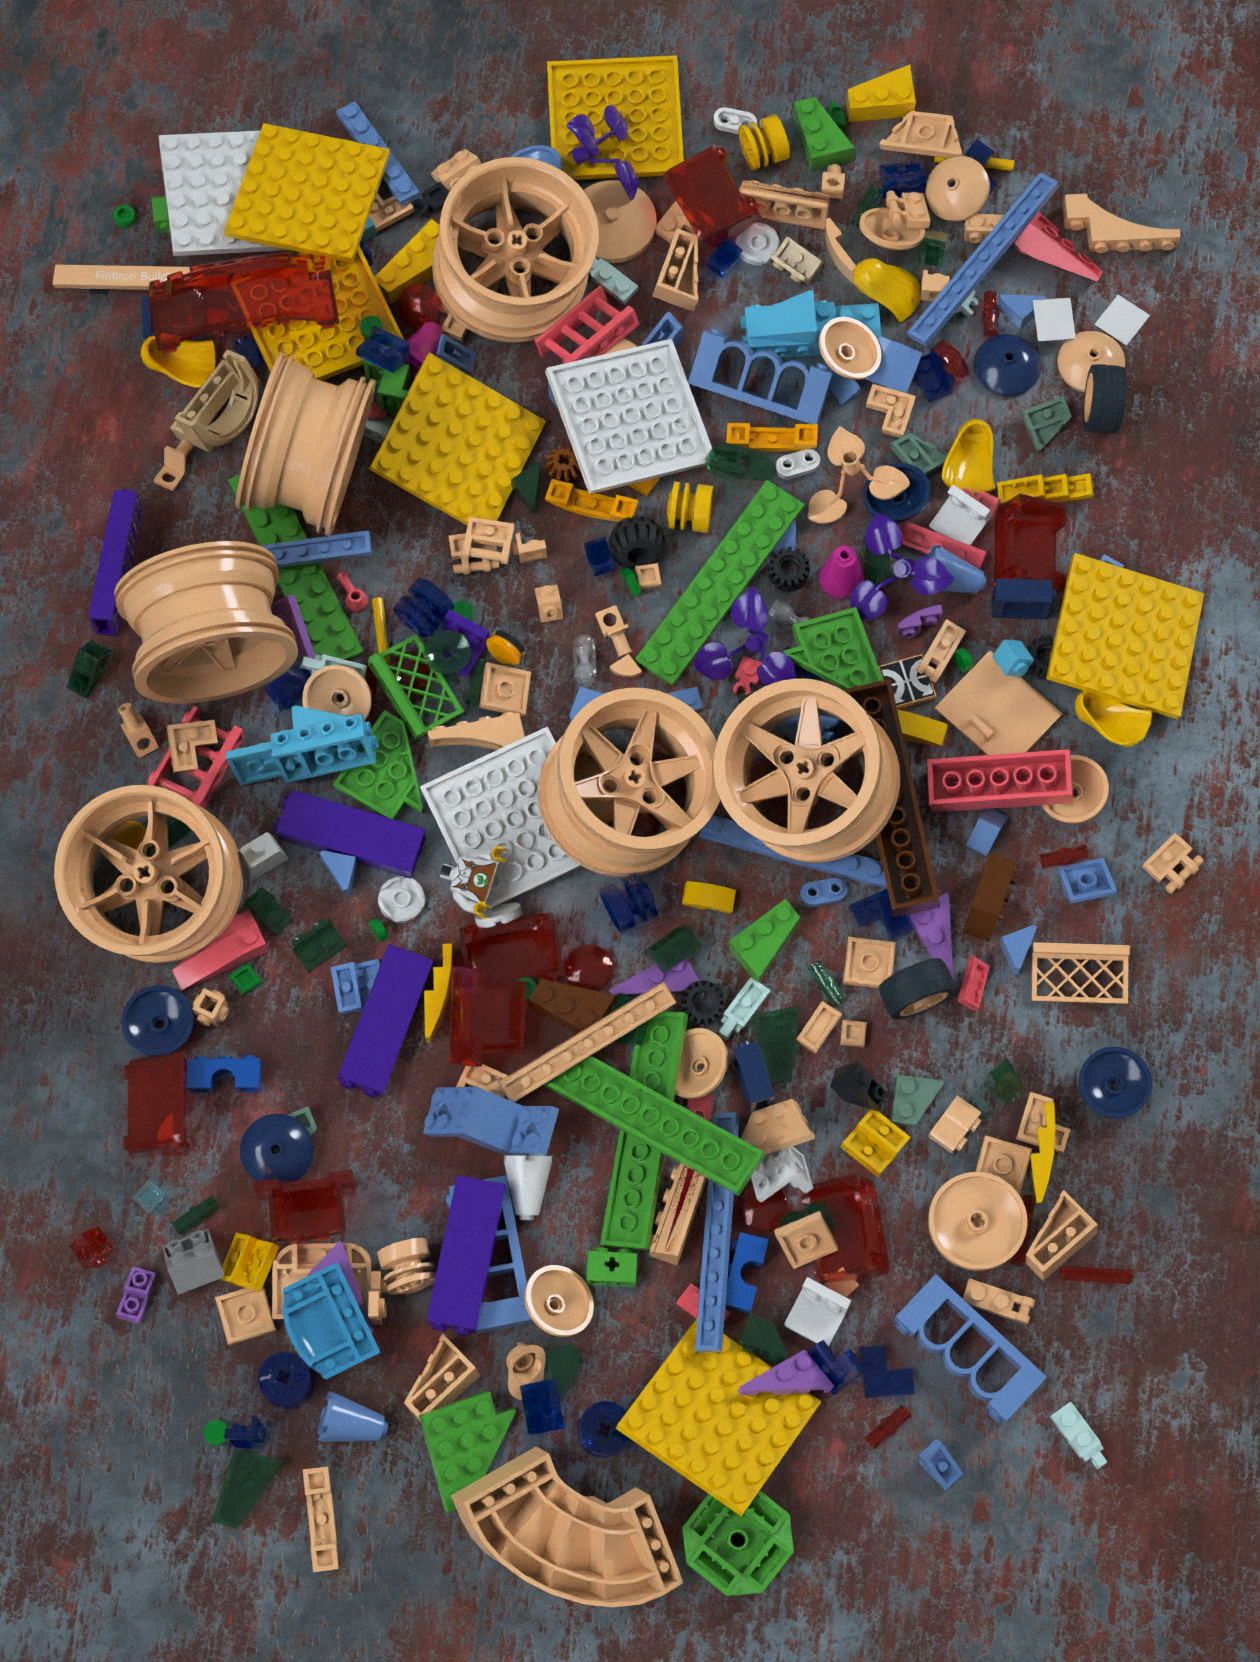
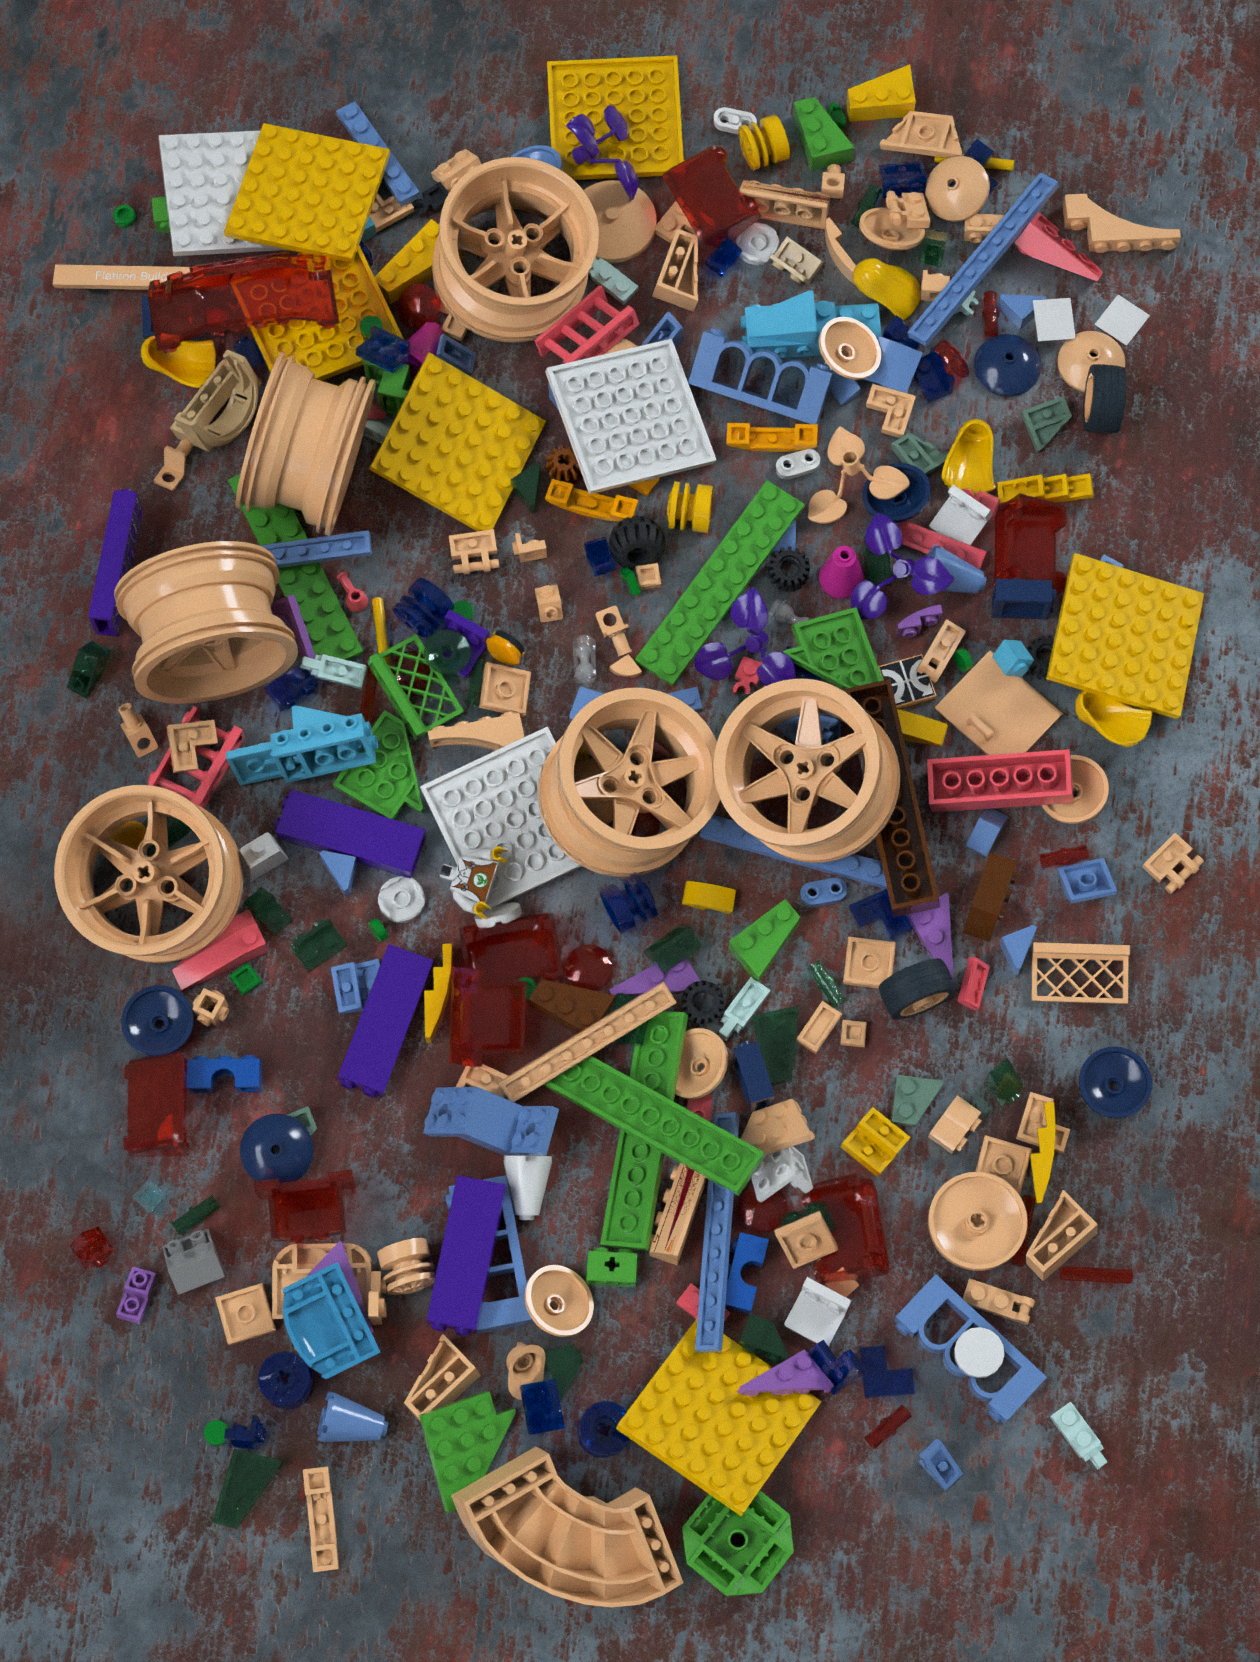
(248, 1262): yellow slope -> none
(326, 683): light nougat dish -> none
(488, 533): light nougat plate -> none
(758, 465): clear green piece -> none
(858, 1087): black slope -> none
(898, 332): none -> clear blue piece
(979, 1352): none -> white tile

